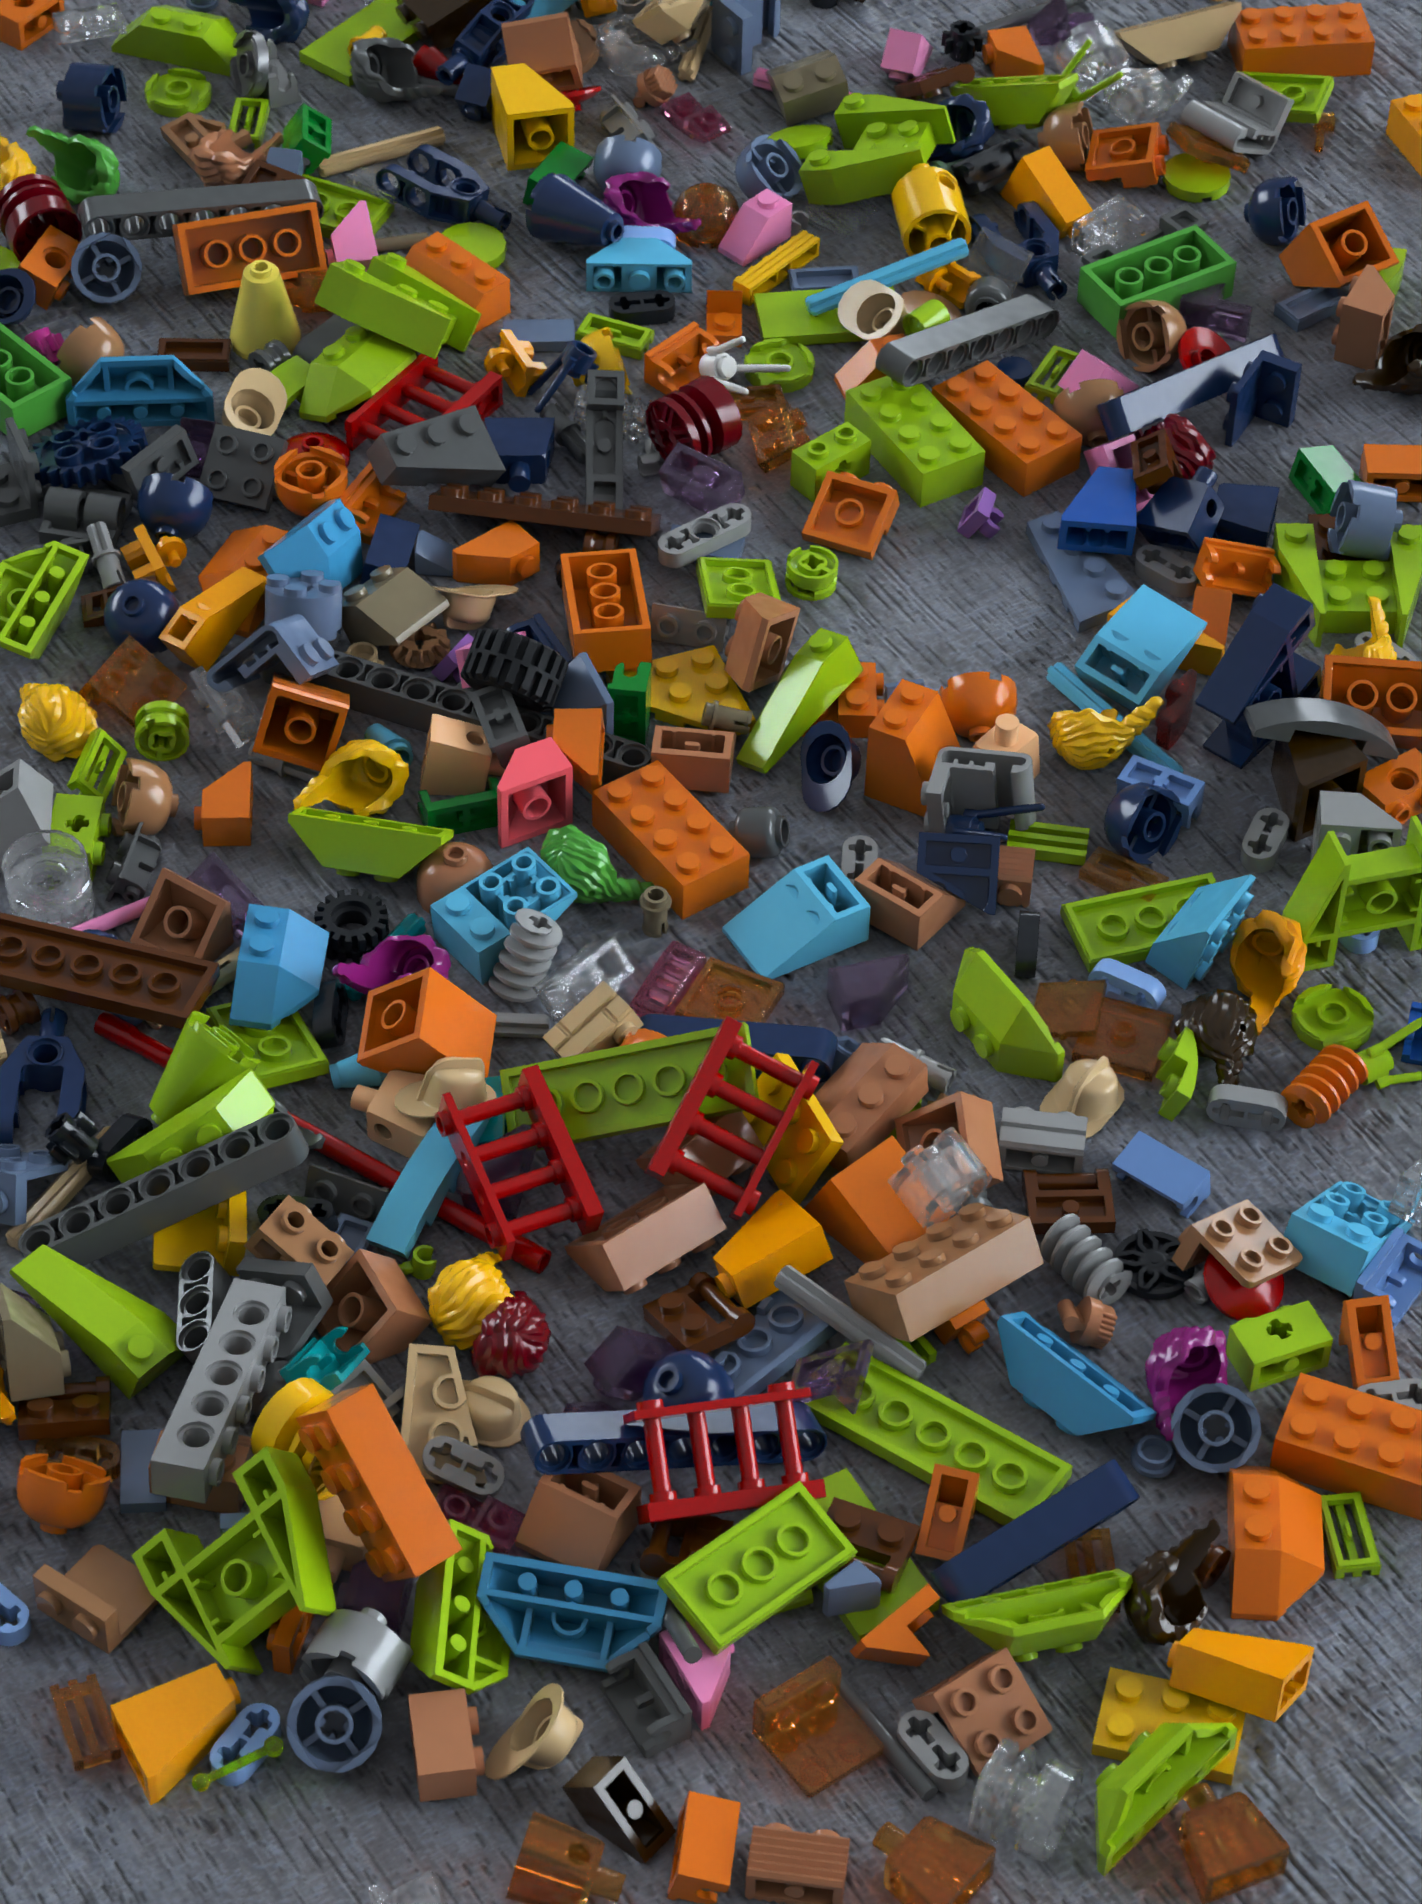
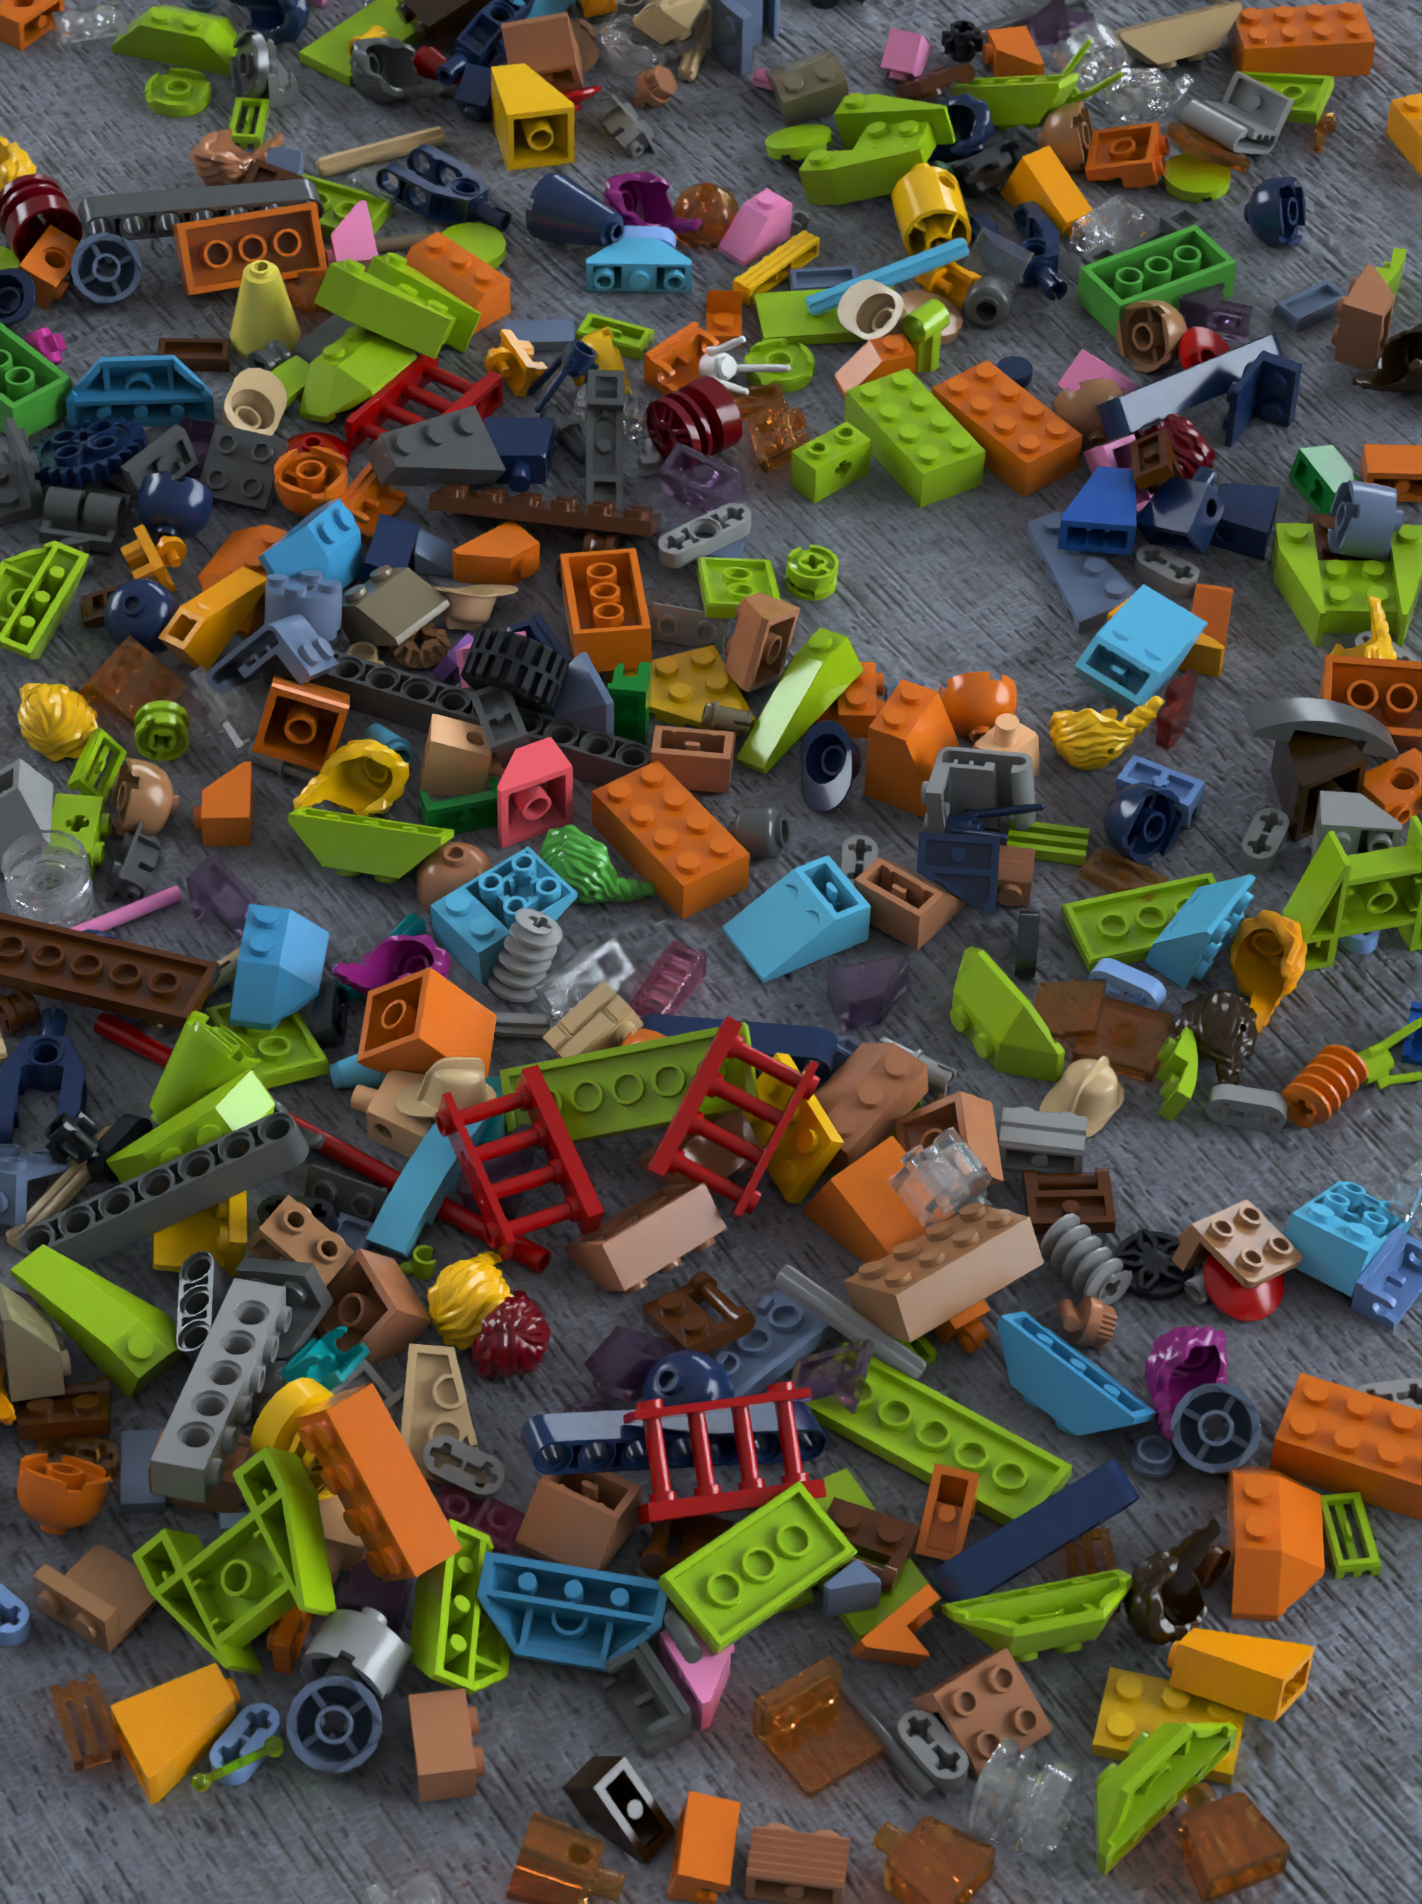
(81, 164): bright green hair -> none
(86, 346): medium nougat cylinder -> none
(92, 97): dark blue brick -> none
(105, 556): light grey axle -> none
(185, 919): nougat slope -> none
(188, 130): medium nougat wing -> none
(311, 134): green hinge -> none
(347, 910): black tyre -> none
(495, 1411): tan piece -> none
(538, 1737): tan piece -> none
(561, 160): green hinge -> none
(581, 739): orange slope -> none
(618, 157): sand blue cylinder -> none
(643, 307): black beam -> none
(655, 906): dark tan pin -> none
(694, 120): clear pink slope -> none
(732, 992): clear orange plate -> none
(770, 166): sand blue cylinder -> none
(771, 1239): light orange slope -> none
(851, 514): orange plate -> none
(967, 340): dark grey beam -> none
(980, 515): medium lavender tile -> none
(1033, 384): lime tile -> none
(1085, 697): medium azure axle -> none
(1164, 1172): medium blue hinge -> none
(1236, 566): orange hinge -> none
(1259, 669): dark blue wedge -> none
(1278, 1345): lime brick -> none
(1332, 1017): lime tile -> none
(1338, 249): orange slope -> none
(1370, 1340): orange slope -> none

